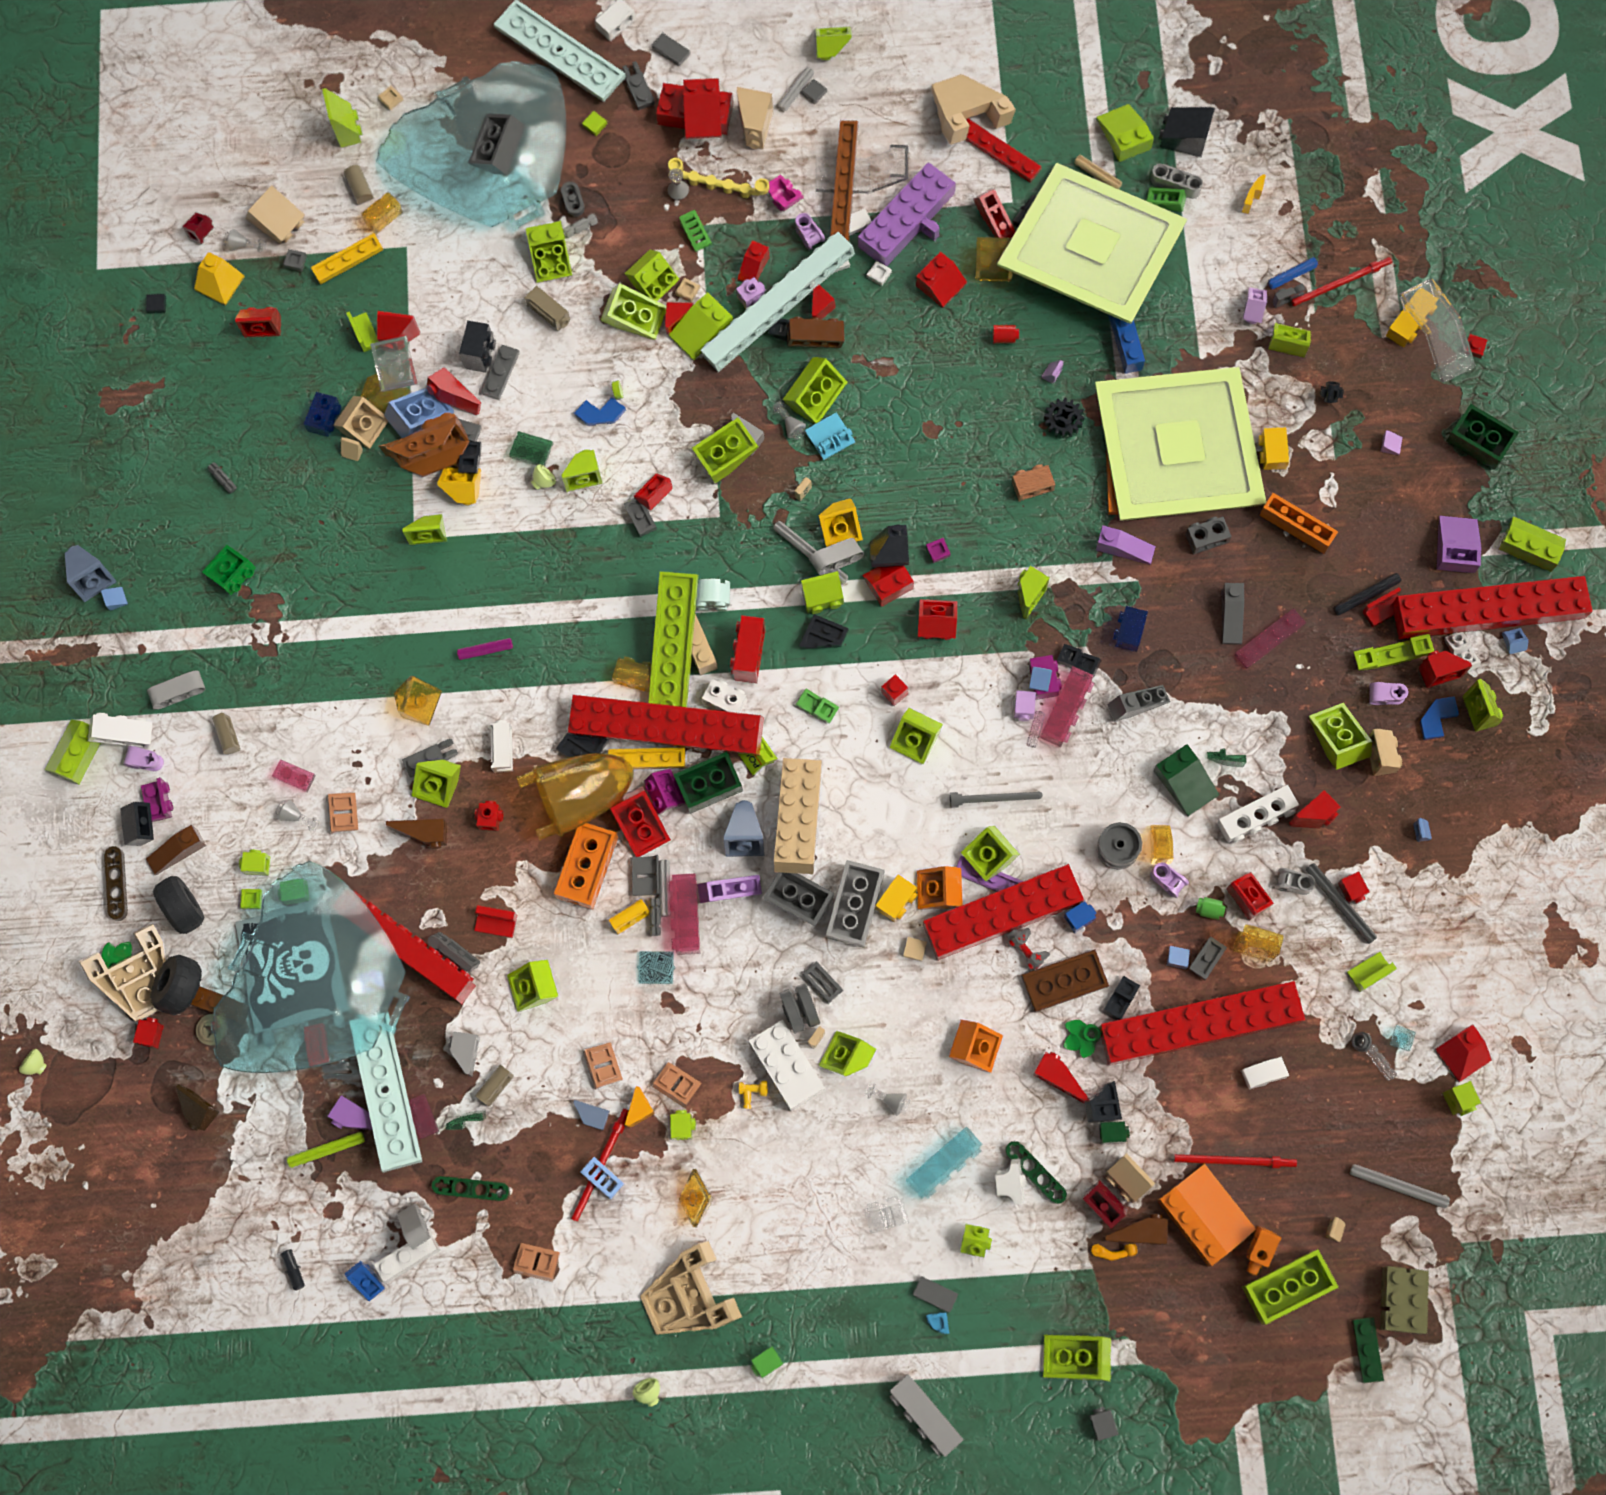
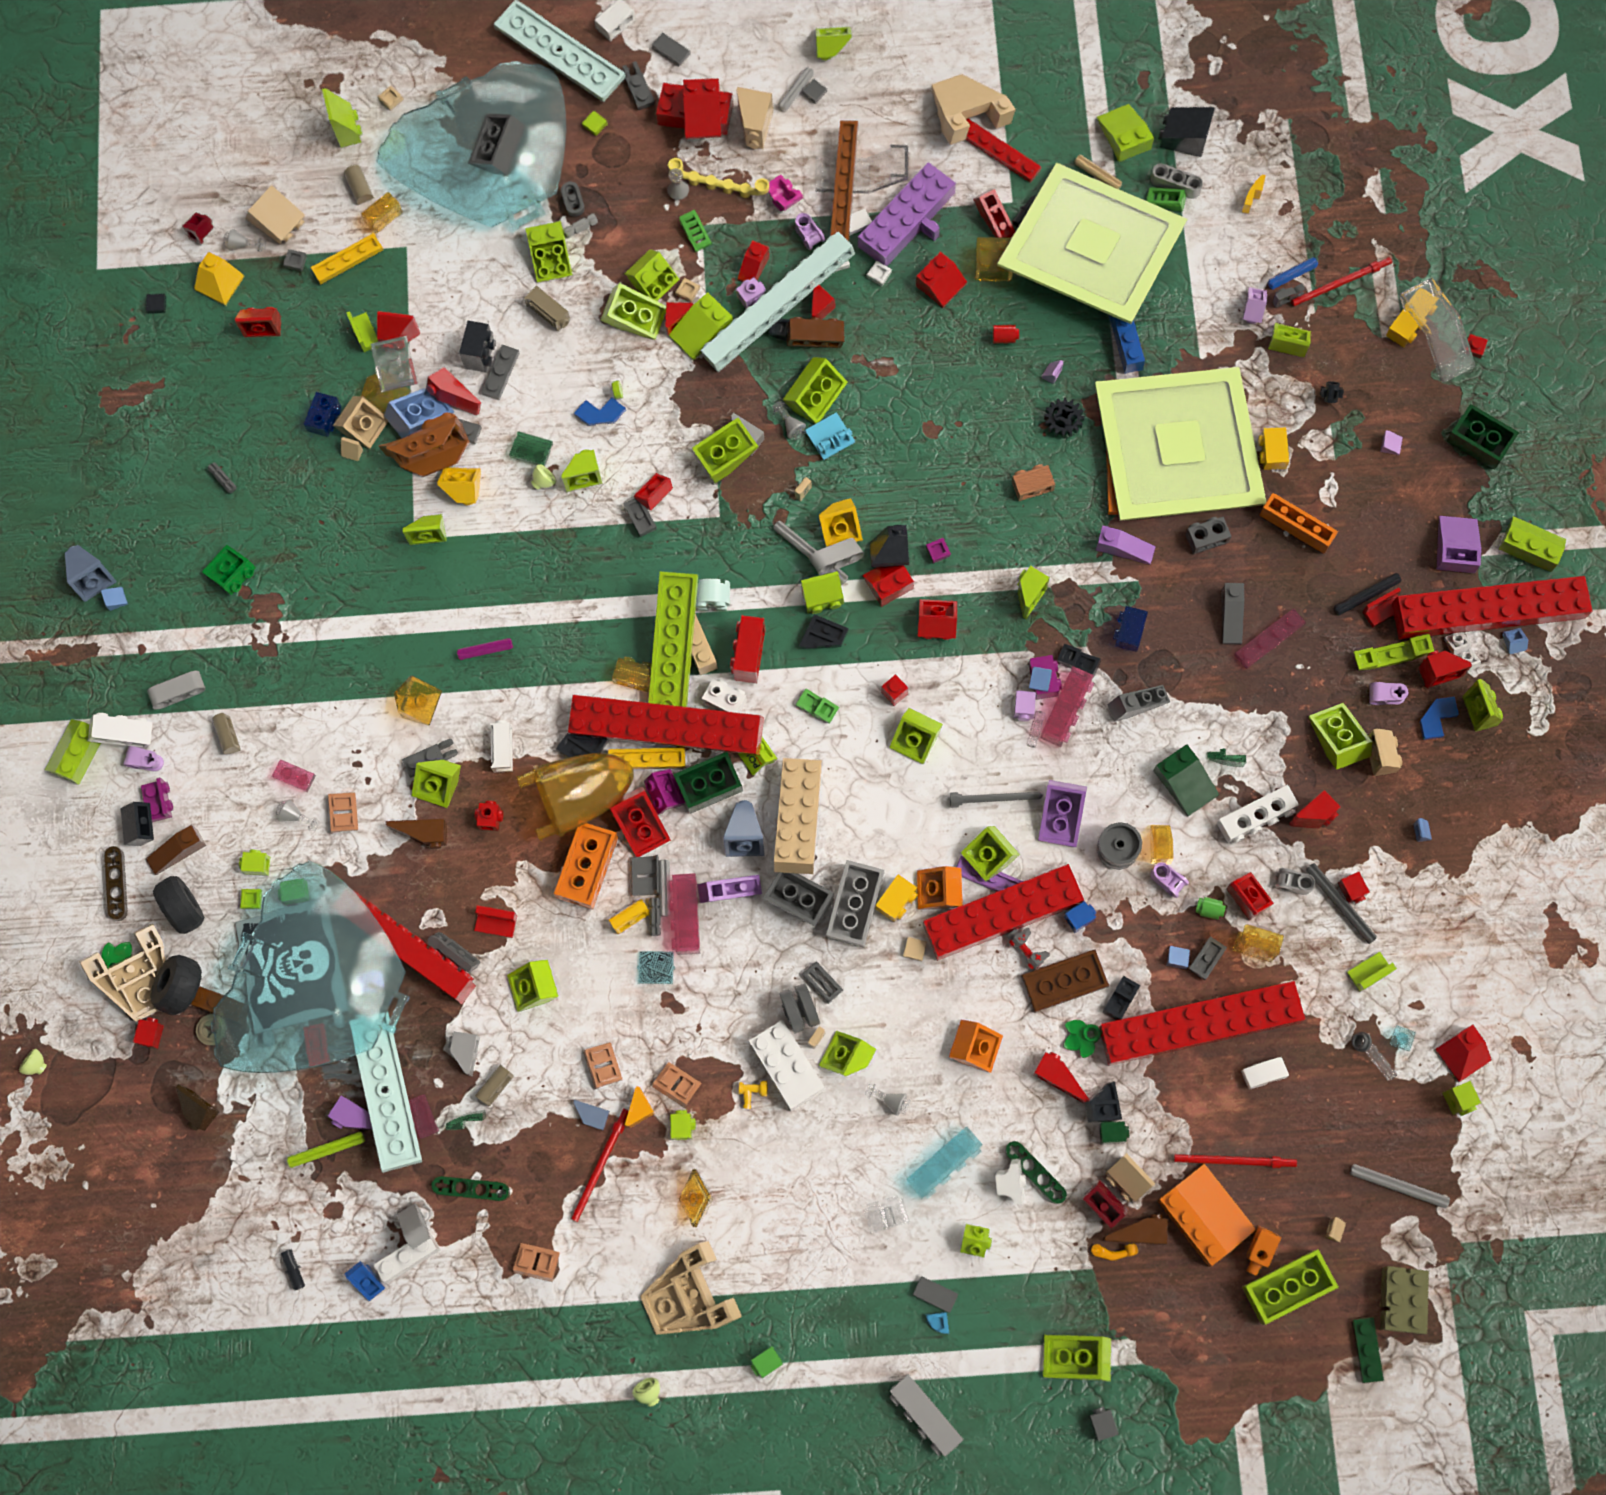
(470, 459): black slope -> none
(614, 1190): light blue slope -> none
(1062, 813): none -> medium lavender slope

